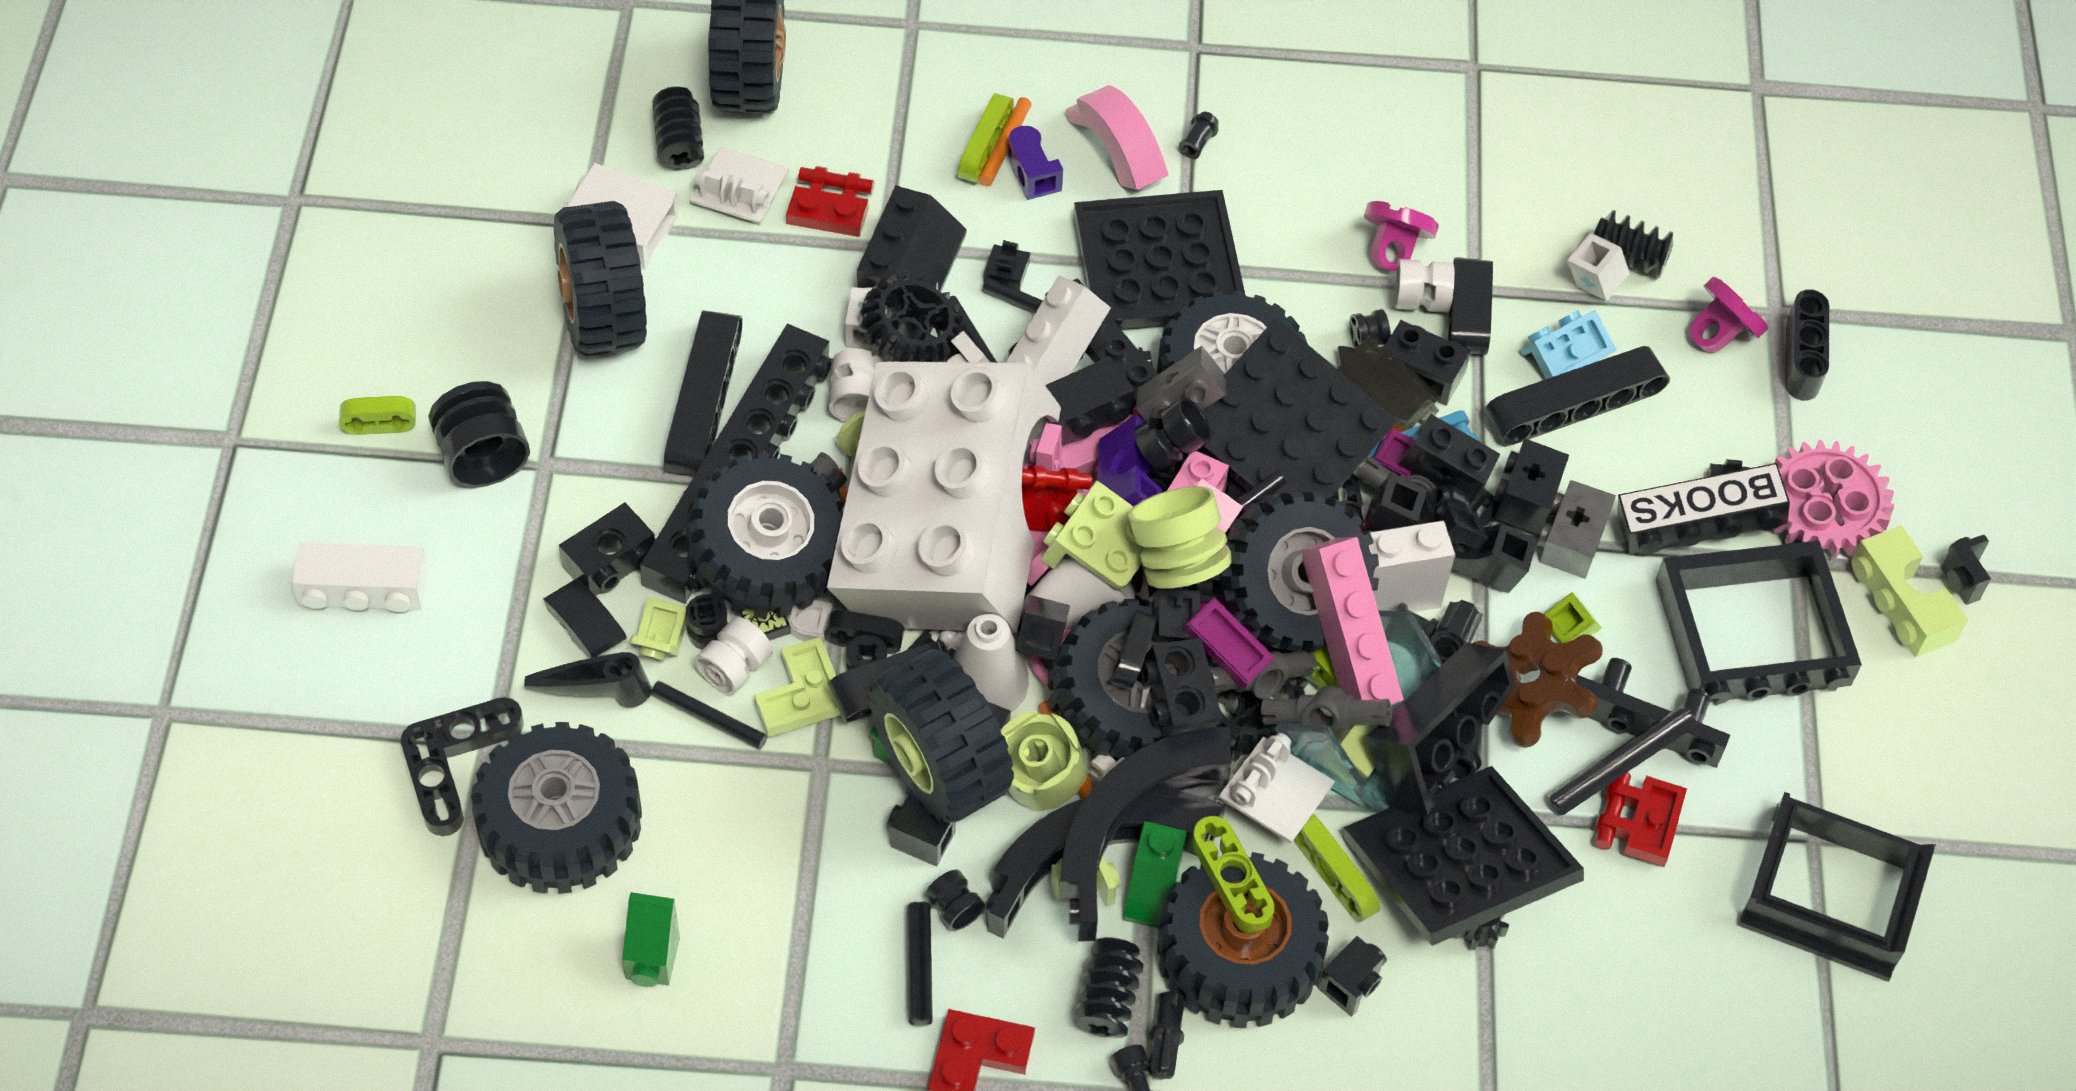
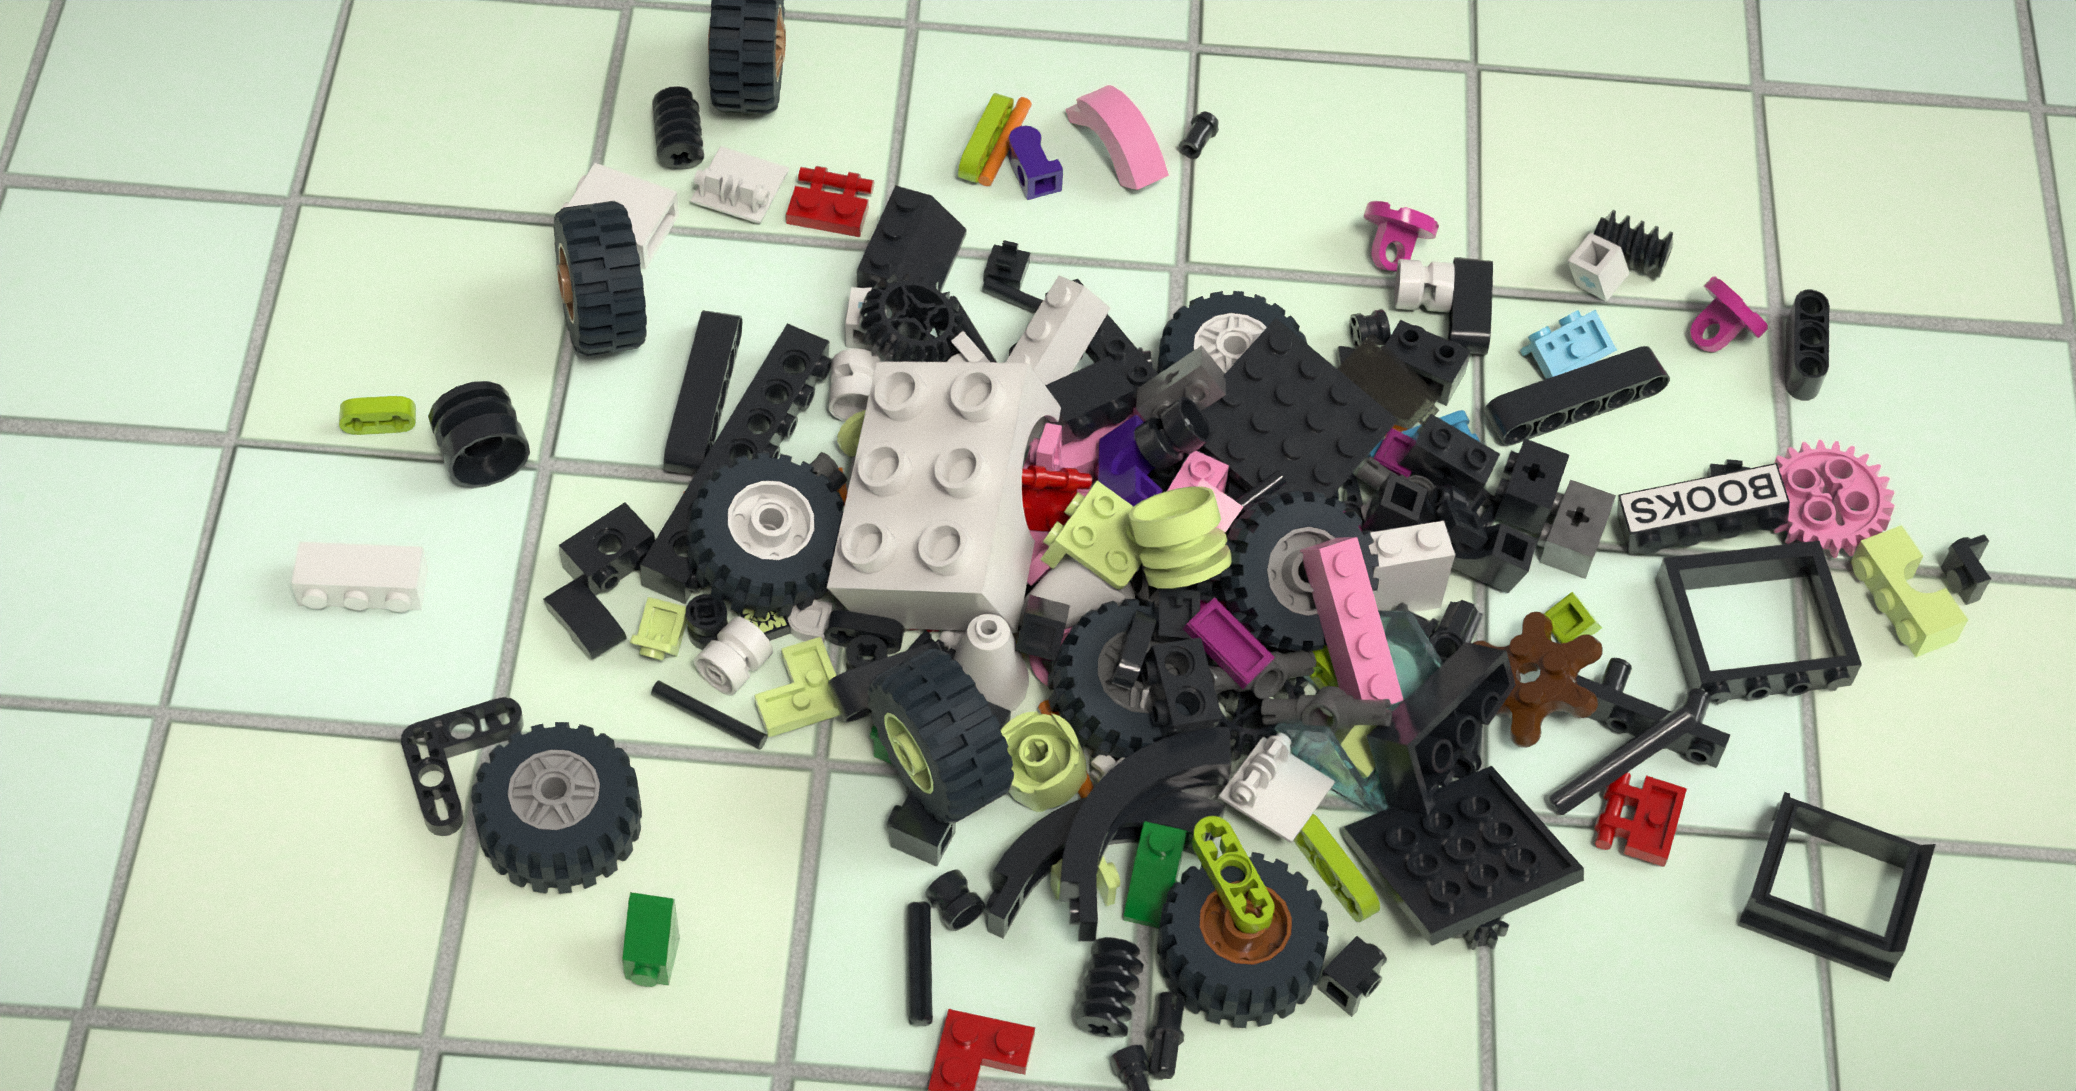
(599, 676): black piece -> none
(1156, 253): black plate -> none

